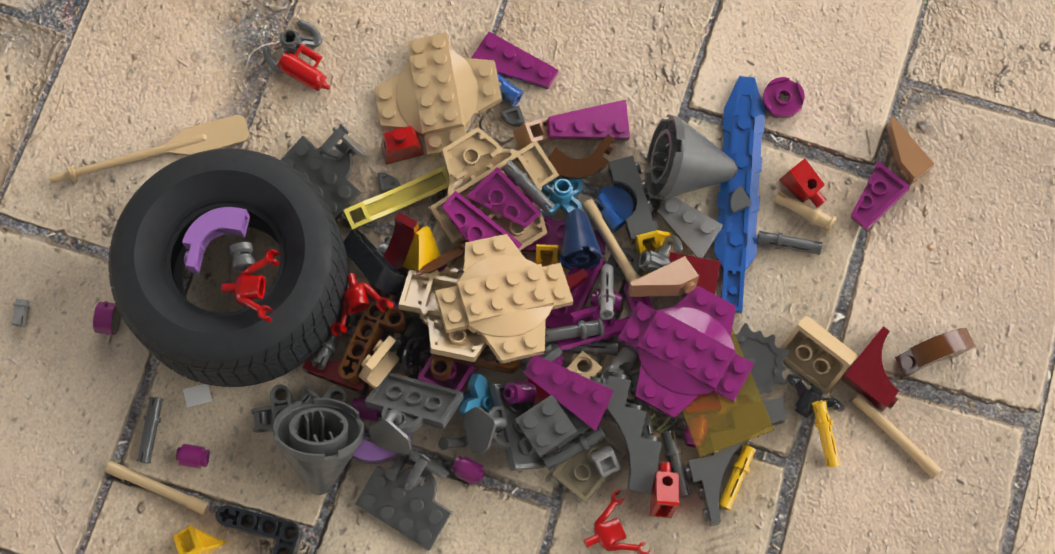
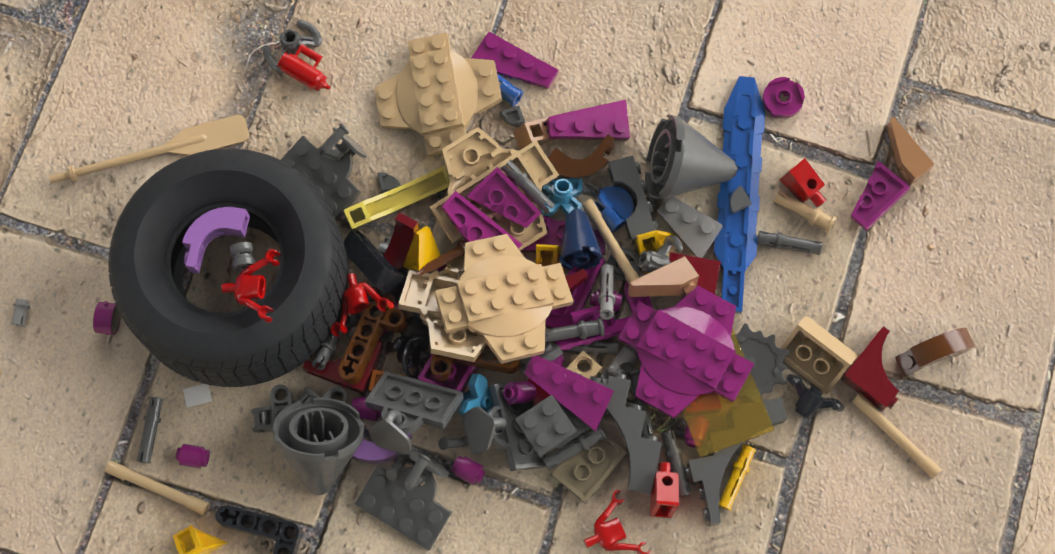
(380, 364): tan bracket -> none
(401, 145): red torso -> none
(605, 461): light grey slope -> none
(827, 439): yellow pin -> none

